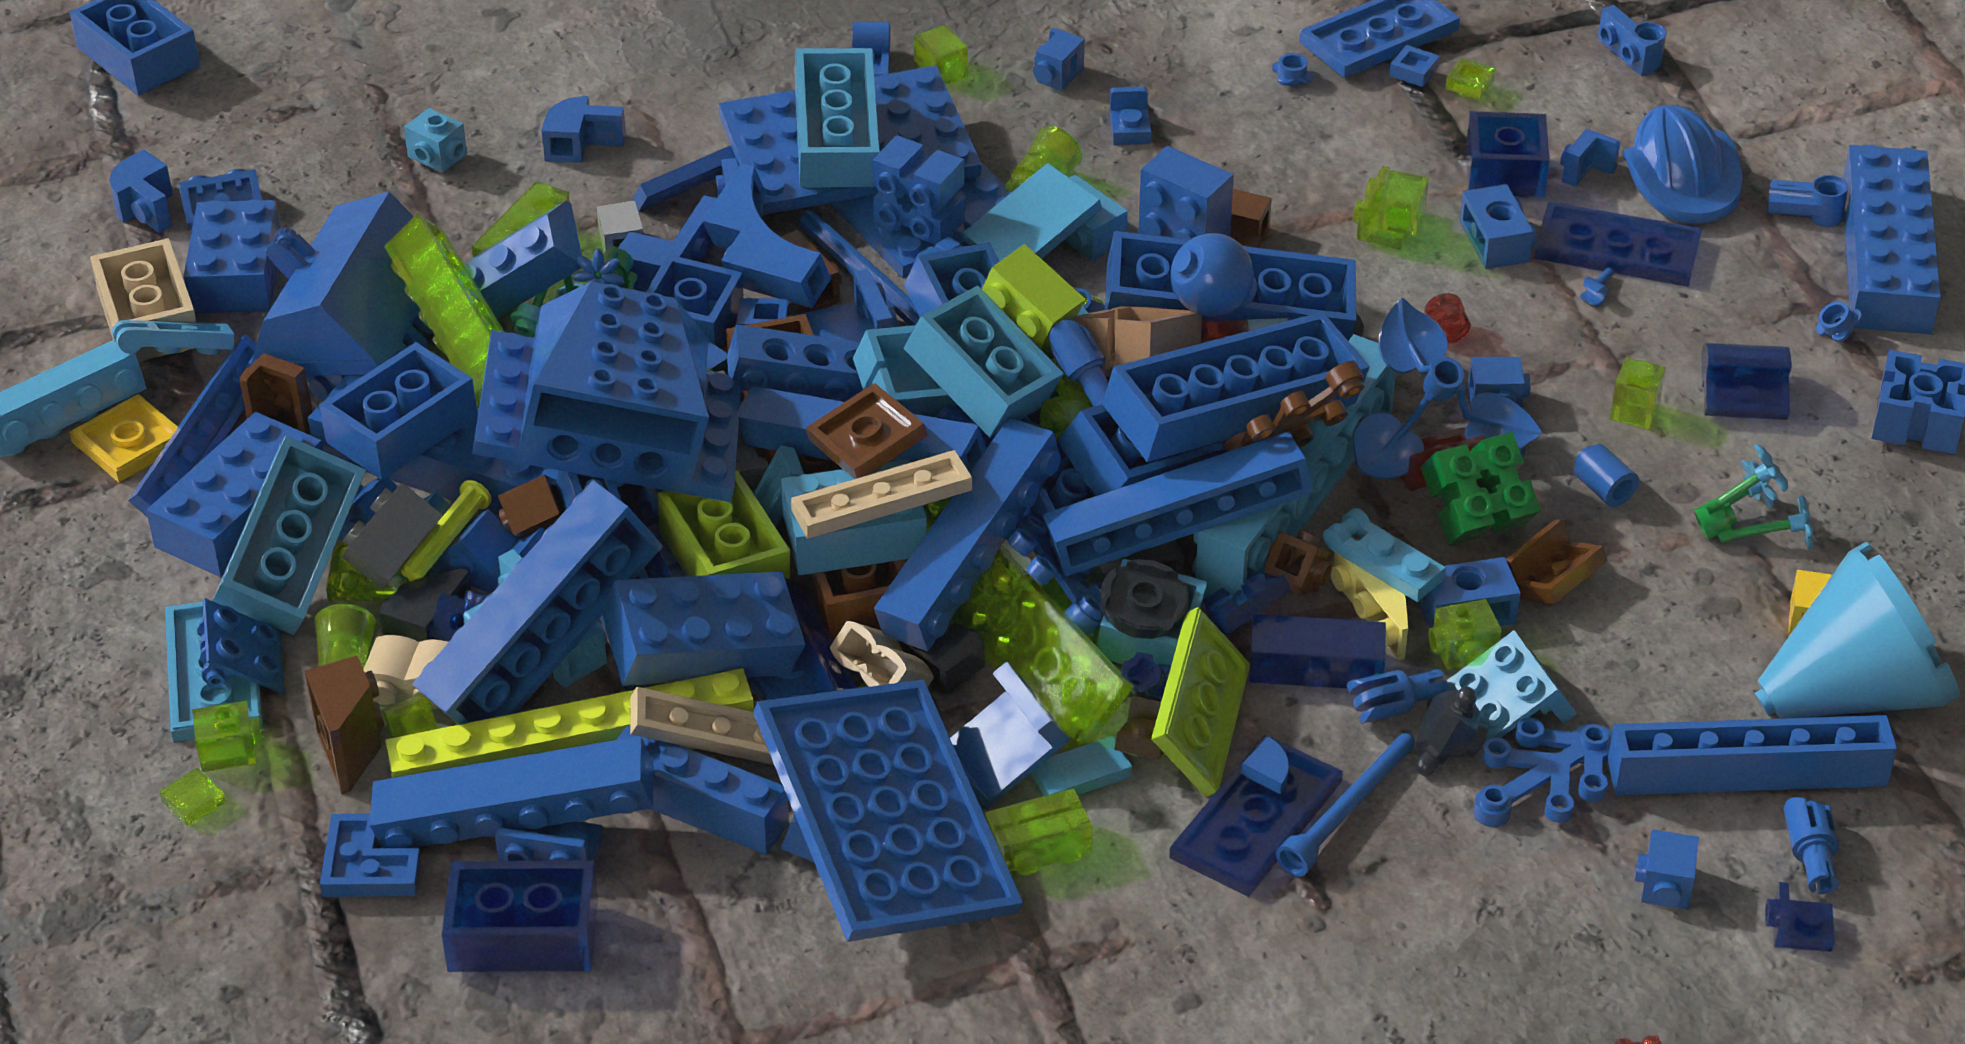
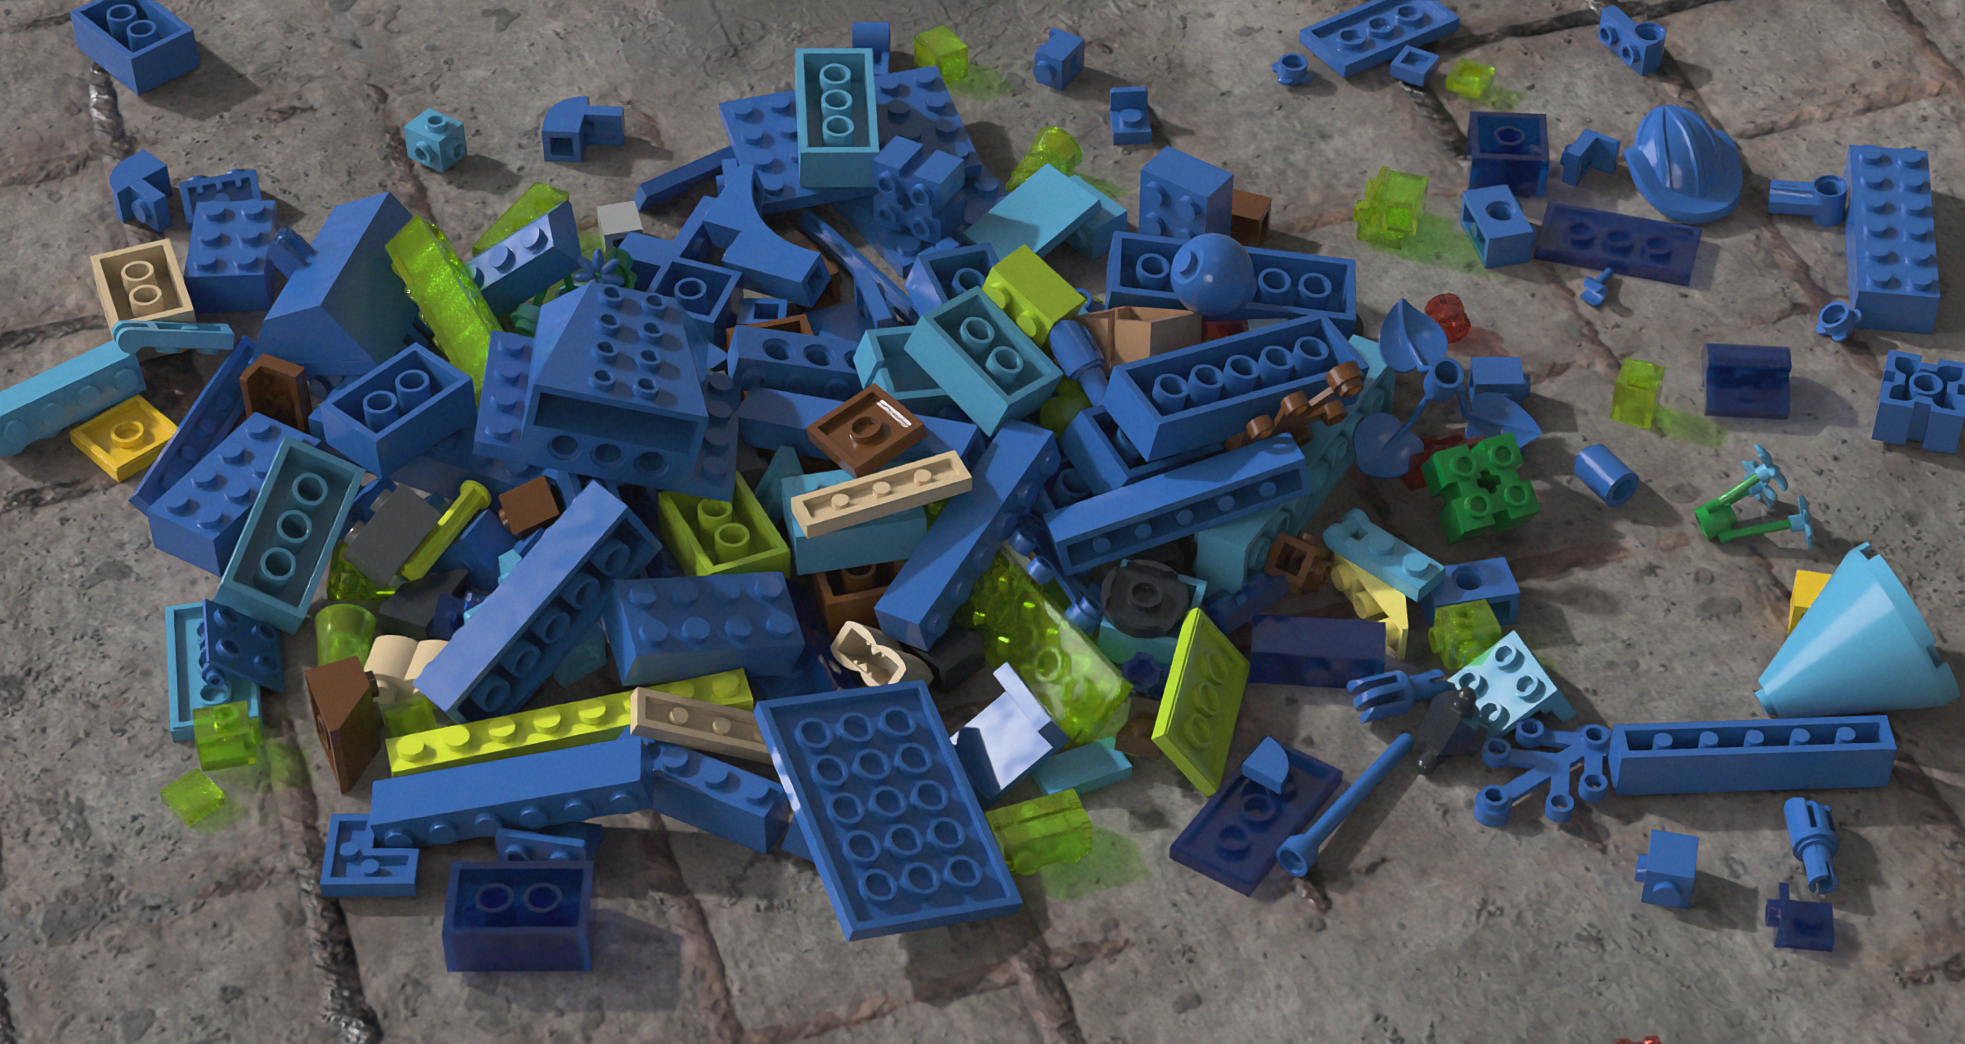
(1552, 564): reddish brown bracket -> none

